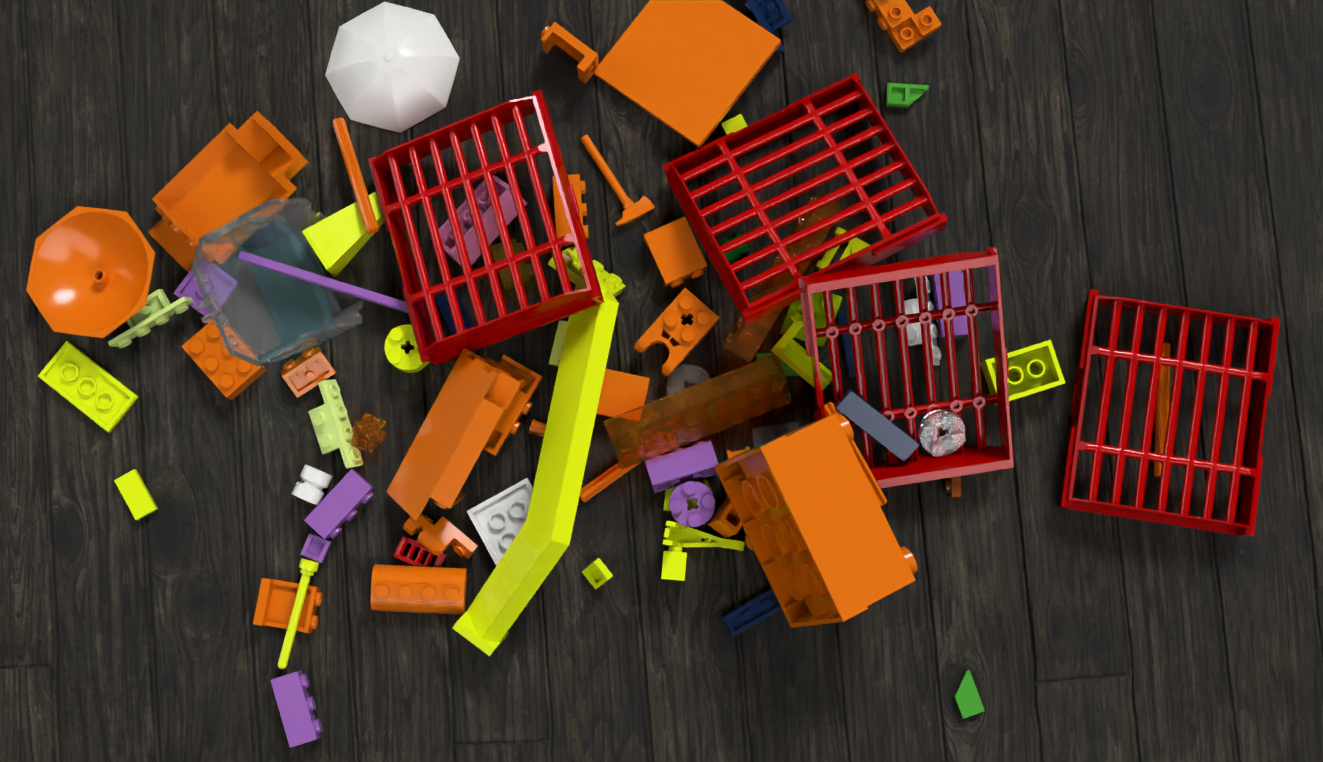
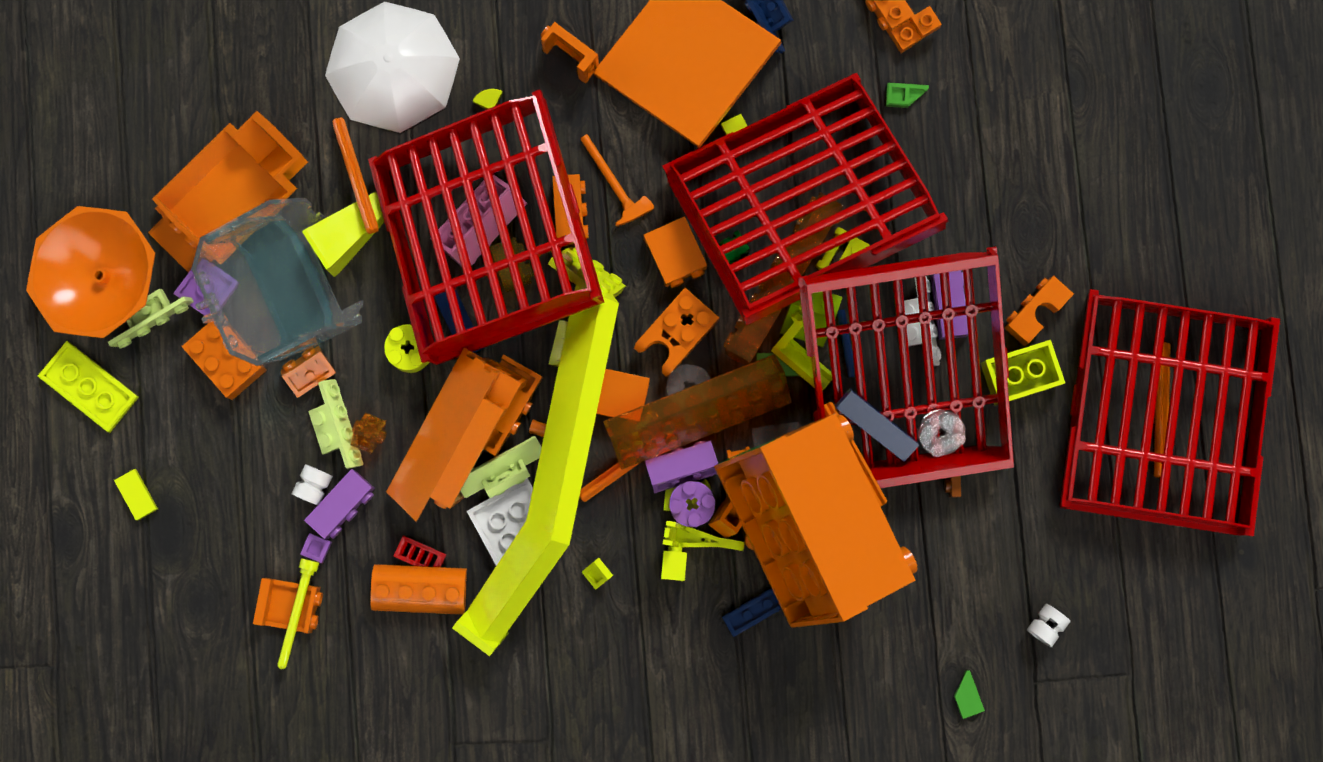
(296, 708): medium lavender brick -> none
(323, 281): medium lavender tile -> none
(440, 536): orange plate -> none
(488, 98): none -> neon yellow tile
(503, 470): none -> yellowish green bracket
(1044, 632): none -> white wheel
(1050, 294): none -> orange arch

